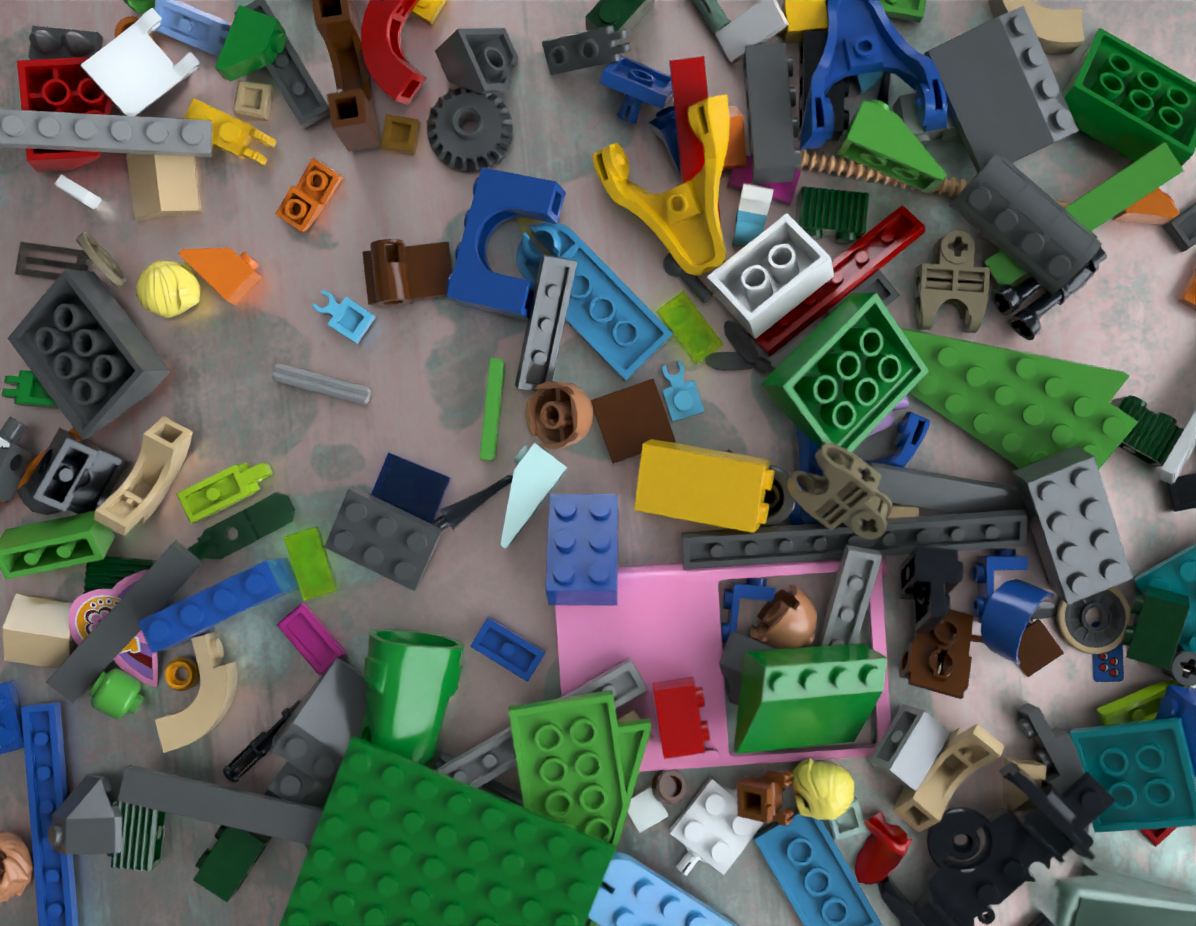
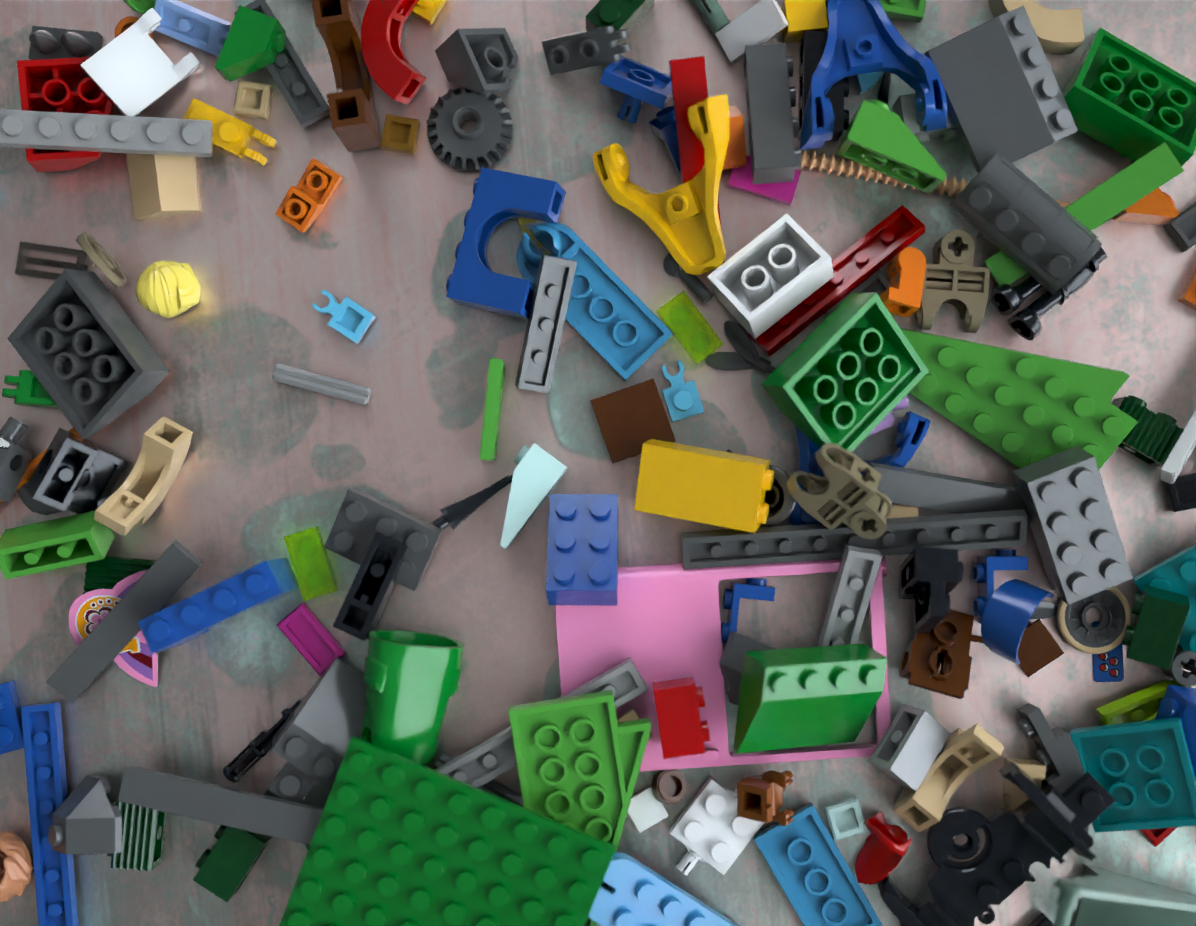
(38, 631): tan slope -> none
(78, 192): white tile -> none
(116, 693): bright green head -> none
(172, 673): light orange plate -> none
(212, 702): tan arch -> none
(222, 490): lime hinge -> none
(224, 270): orange slope -> none
(251, 525): clear green piece -> none
(371, 587): none -> black slope
(405, 273): reddish brown piece -> none
(411, 487): clear blue tile -> none
(508, 649): blue plate -> none
(559, 414): nougat cylinder -> none
(751, 213): leg -> none
(786, 621): nougat cylinder -> none
(825, 787): light yellow hair -> none
(832, 213): dark green brick -> none
(906, 282): none -> orange leg

